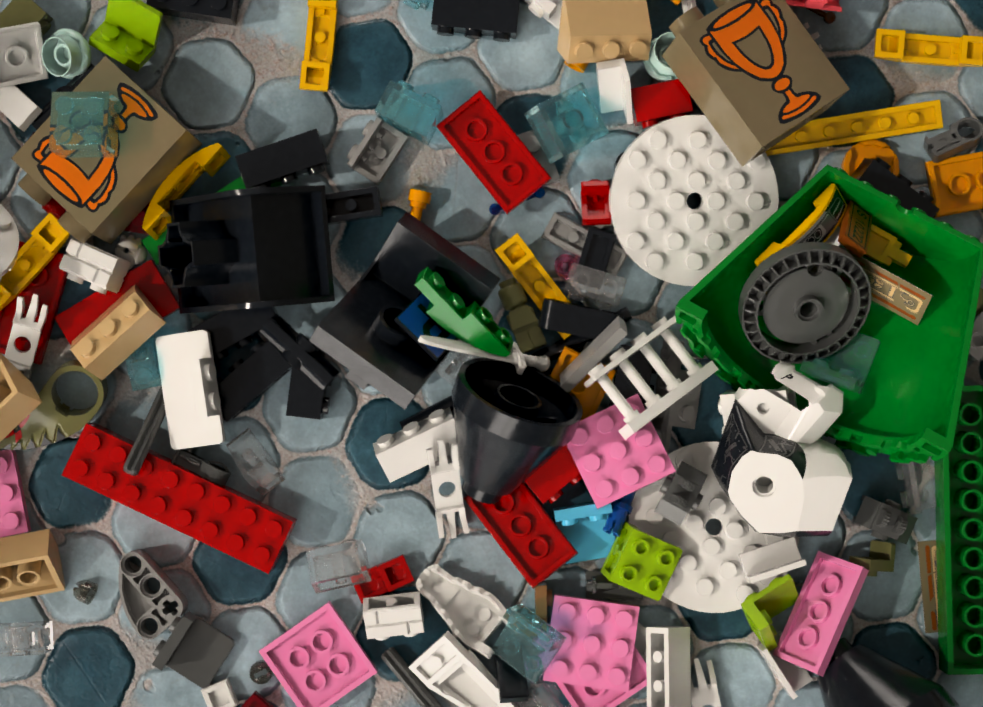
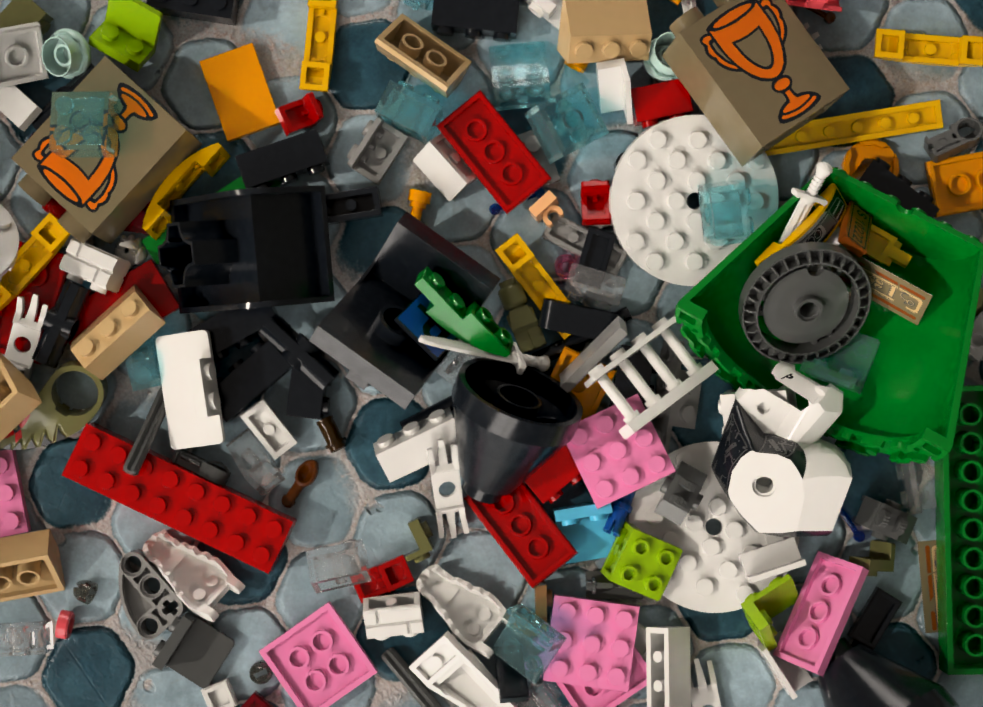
(61, 324): none -> black piece
(64, 624): none -> coral tile
(194, 575): none -> white animal
(240, 92): none -> light orange tile
(268, 428): none -> white plate
(300, 114): none -> red bracket
(304, 476): none -> reddish brown piece
(331, 434): none -> dark brown pin
(422, 534): none -> olive bracket
(423, 55): none -> tan slope
(444, 167): none -> white panel
(519, 75): none -> clear light blue bracket
(544, 207): none -> light nougat tile
(725, 212): none -> clear light blue brick
(807, 199): none -> white sword
(858, 535): none -> clear blue hinge
(874, 618): none -> black tile

